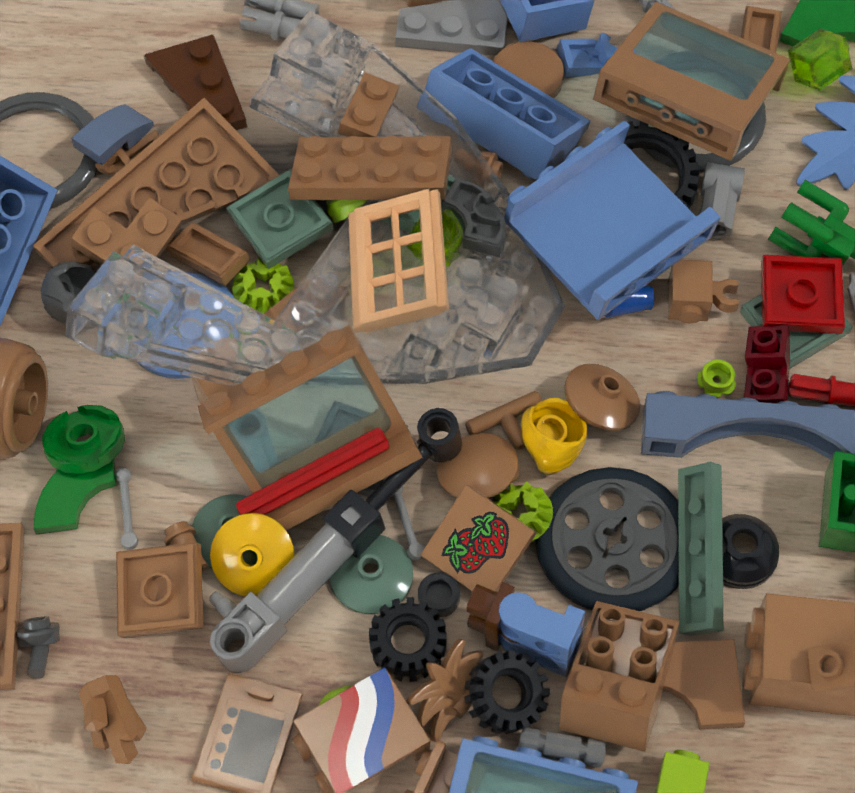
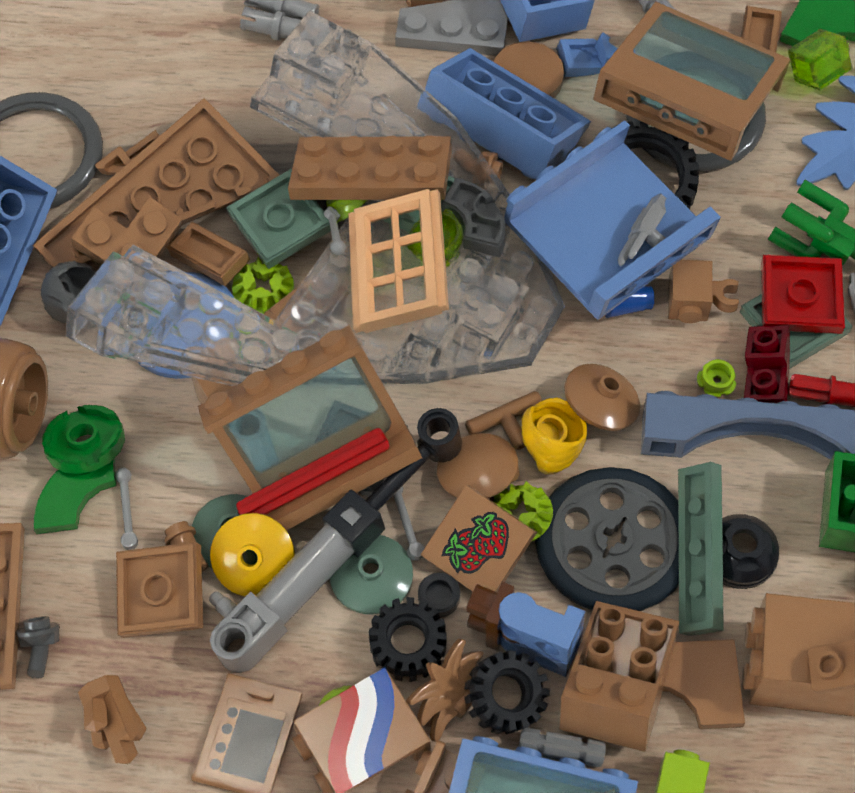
(110, 132): sand blue slope -> none
(199, 72): reddish brown wing -> none
(337, 246): none -> light grey hinge
(368, 107): medium nougat plate -> none
(645, 229): none -> light grey piece
(720, 191): light grey piece -> none

